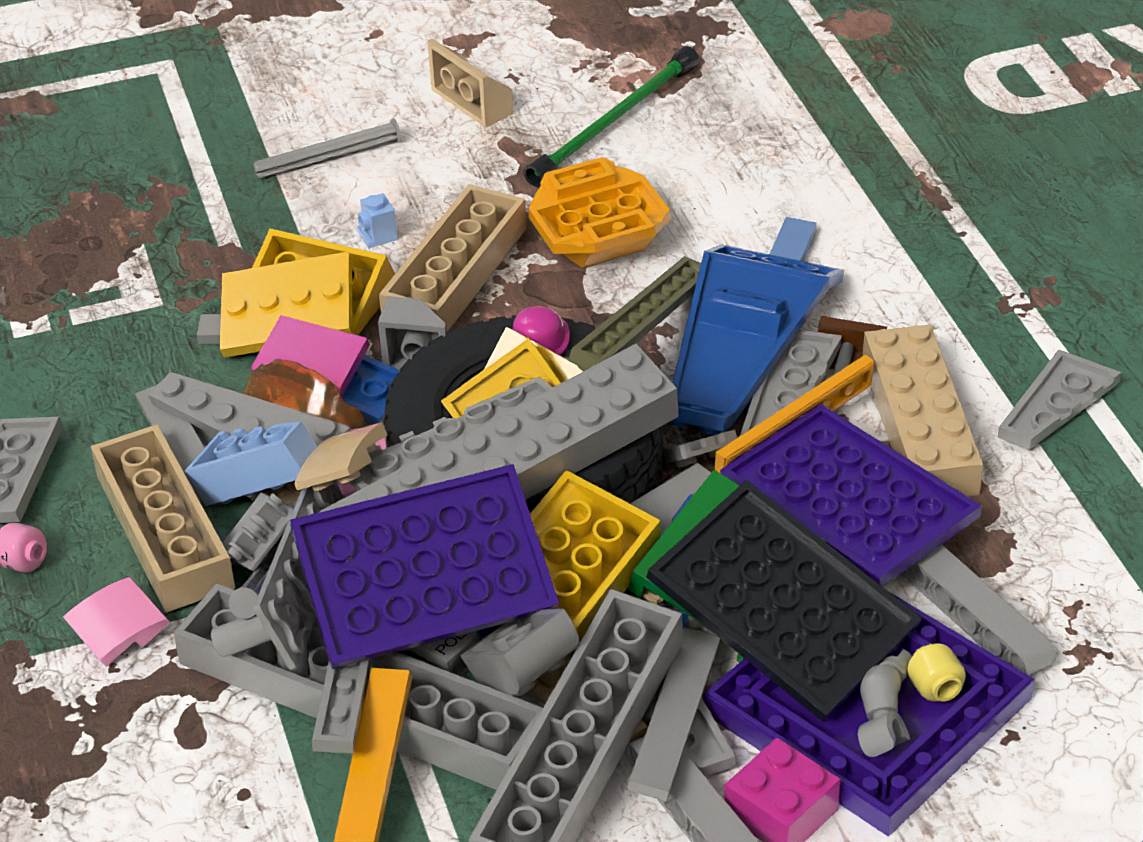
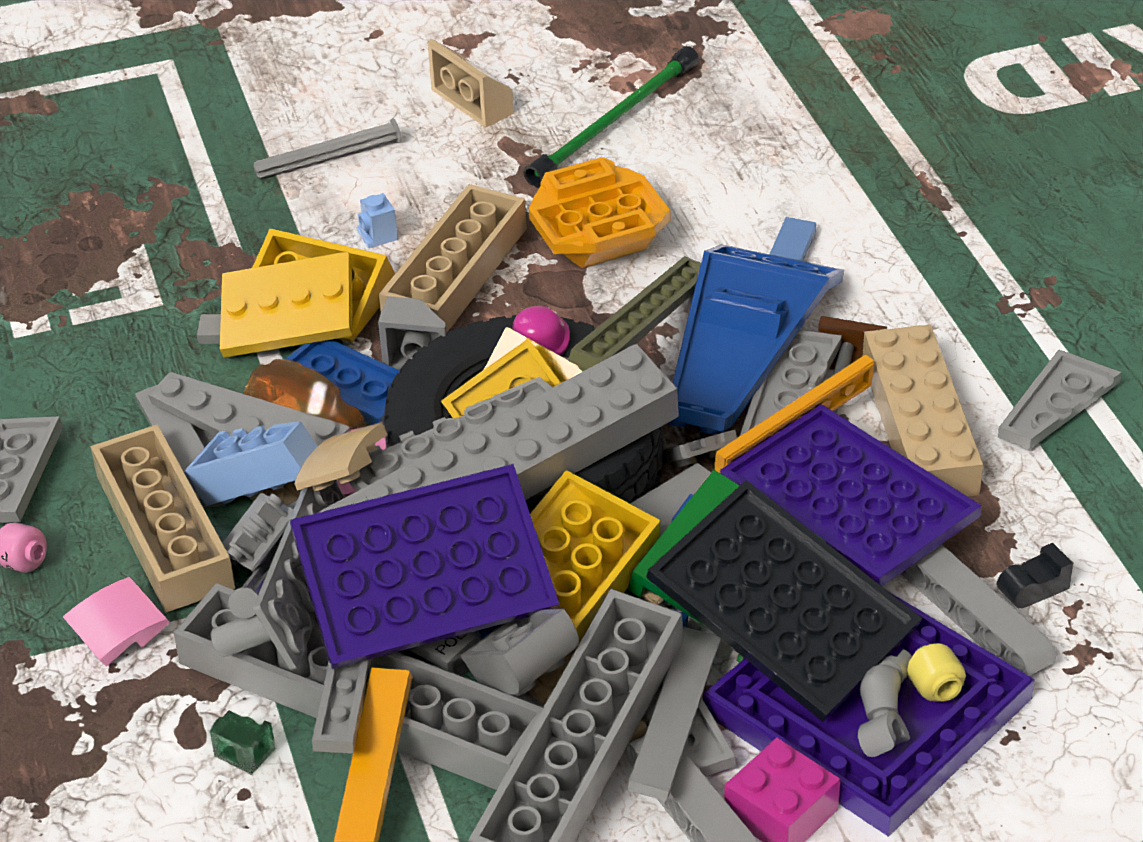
(242, 741): none -> clear green brick
(315, 347): dark pink tile -> none
(1037, 577): none -> black leg

